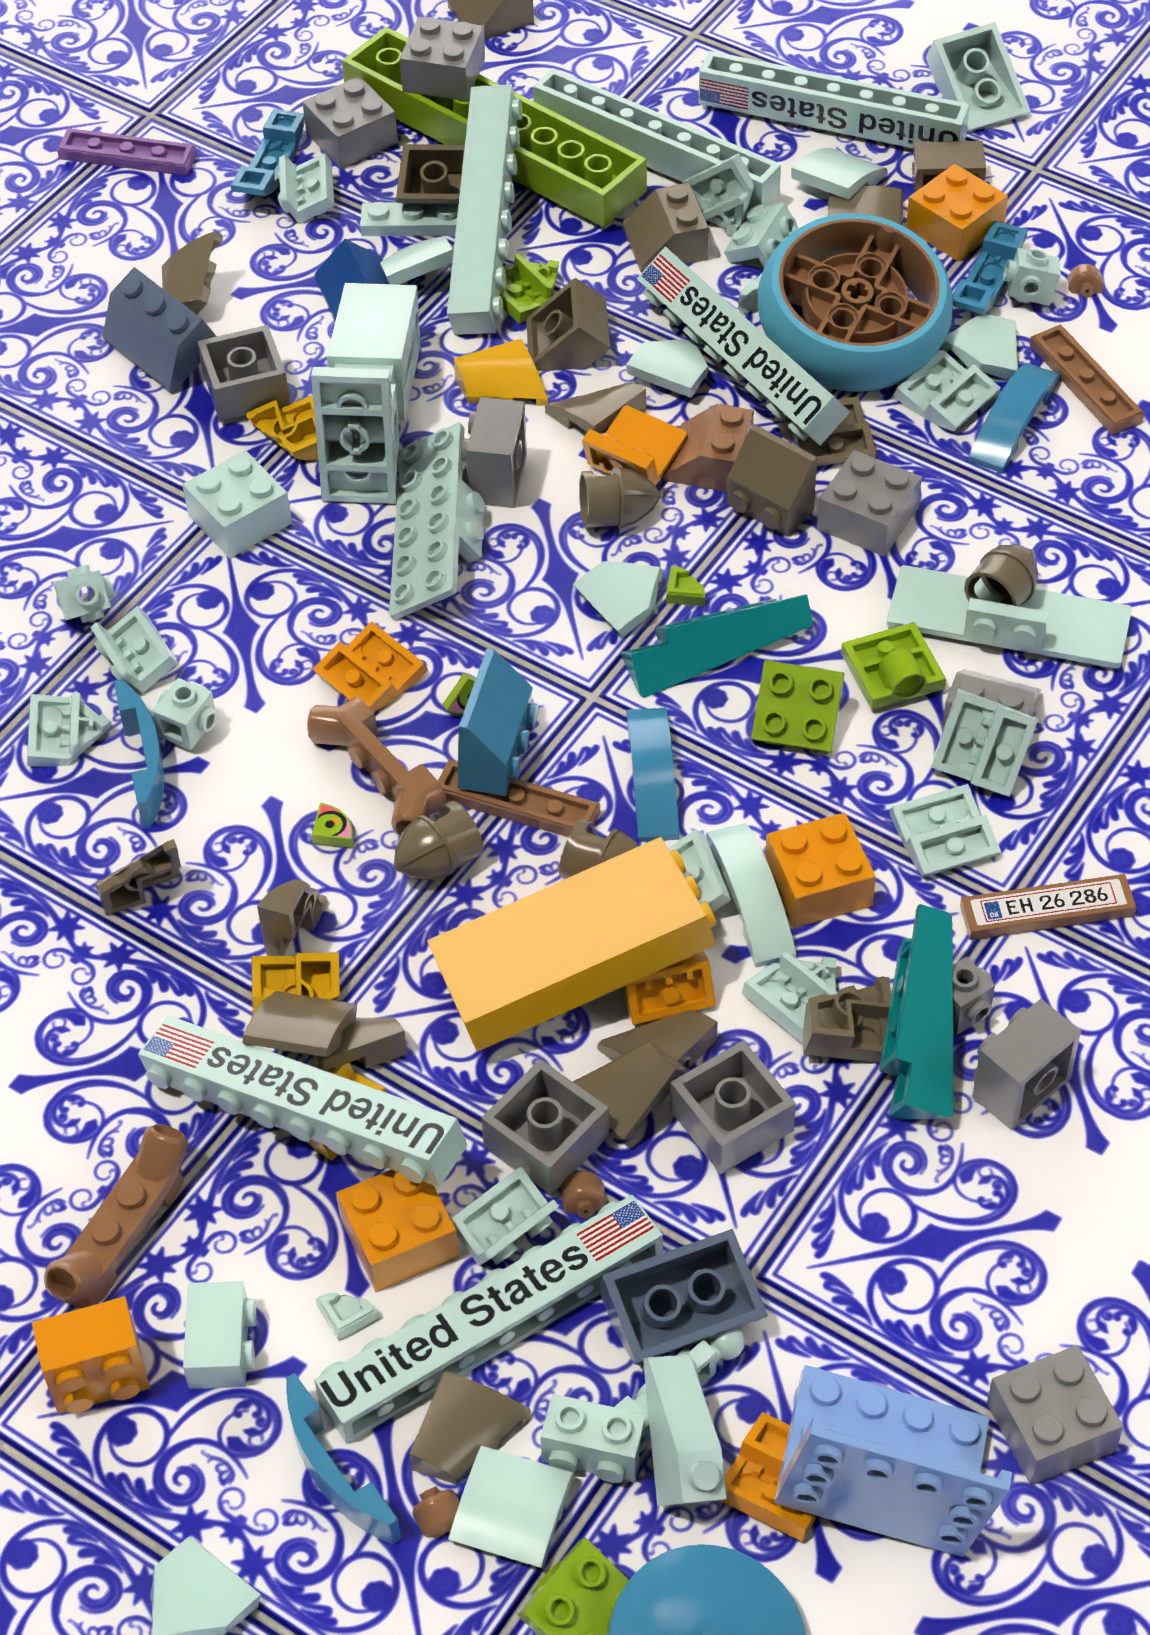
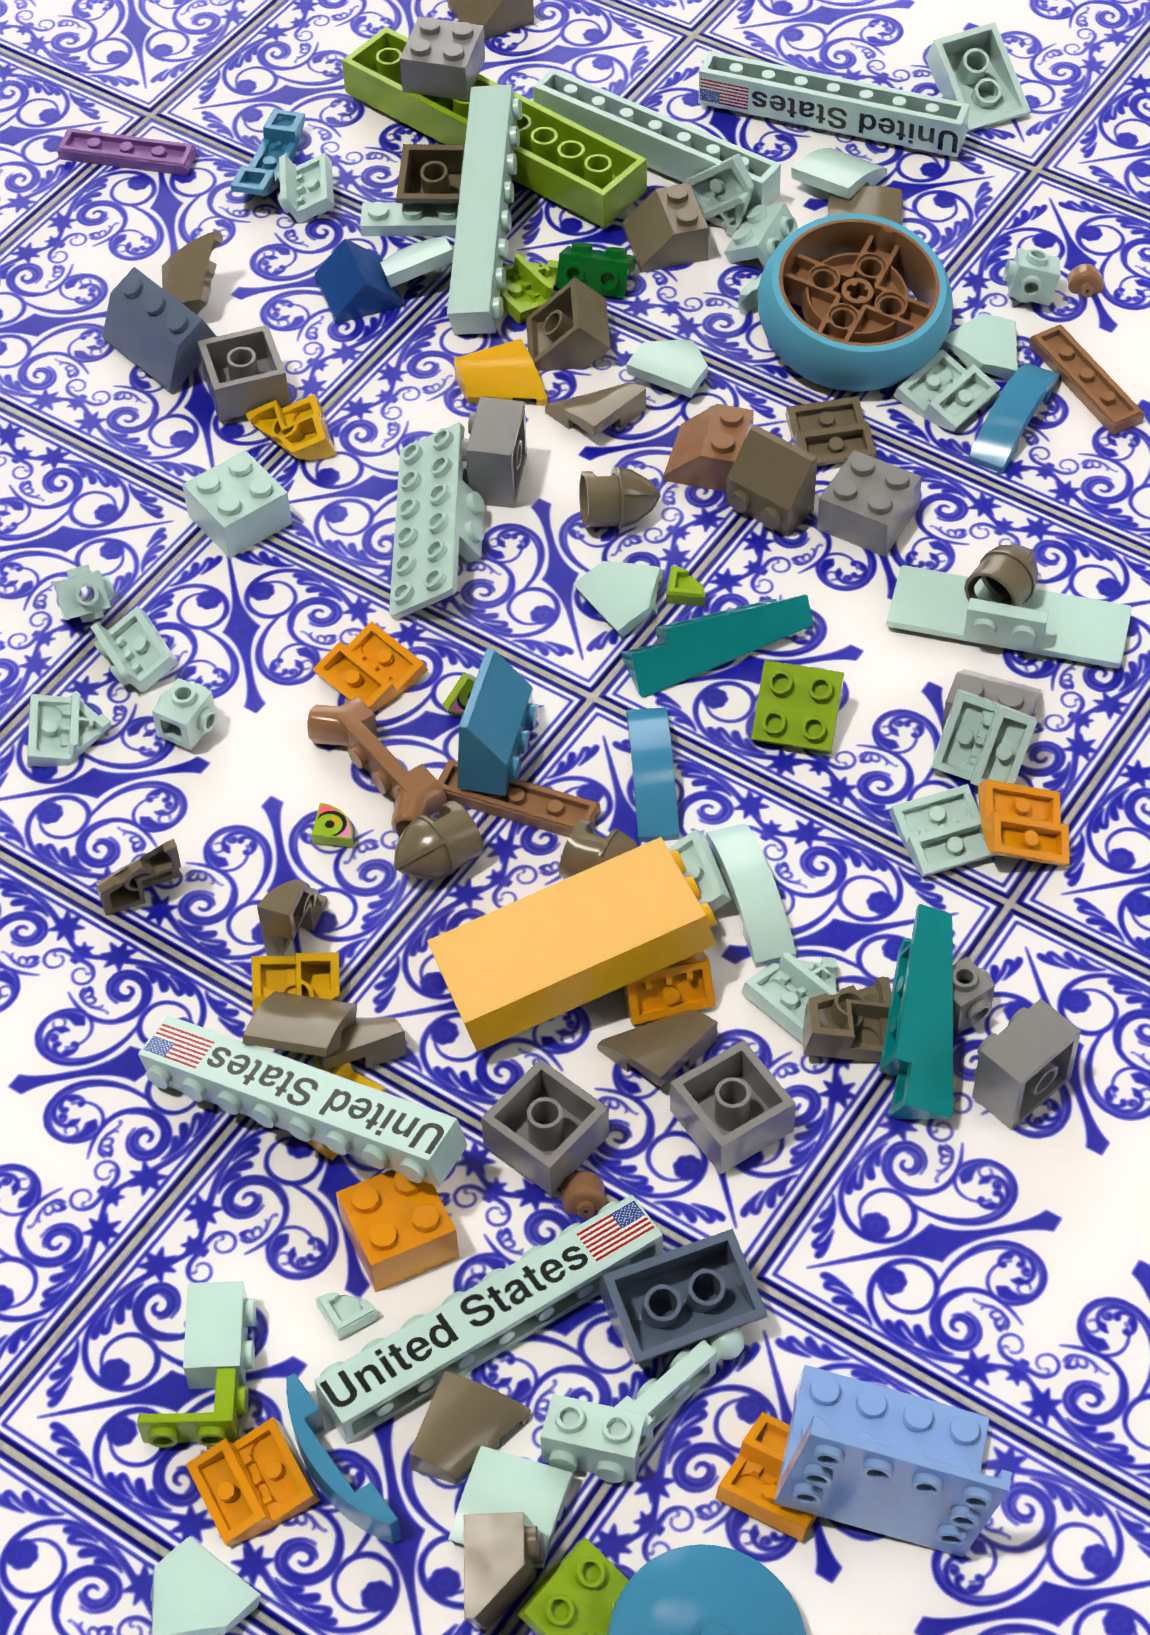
(90, 1356): light orange brick -> none
(150, 781): dark azure slope -> none
(150, 1180): medium nougat plate -> none
(204, 1428): none -> lime bracket
(252, 1482): none -> light orange slope
(350, 122): light grey brick -> none
(366, 392): light aqua brick -> none
(436, 1512): medium nougat piece -> none
(498, 1563): none -> slope
(502, 1216): light aqua bracket -> none
(600, 270): none -> green bracket
(632, 1086): dark tan slope -> none
(635, 443): light orange bracket -> none
(682, 1434): light aqua slope -> none
(743, 346): light aqua brick -> none
(820, 870): light orange brick -> none
(893, 665): lime plate -> none
(936, 157): dark tan brick -> none
(955, 211): light orange brick -> none
(985, 279): dark azure slope -> none
(1023, 822): none -> light orange slope
(1047, 906): tile -> none
(1054, 1414): light grey brick -> none

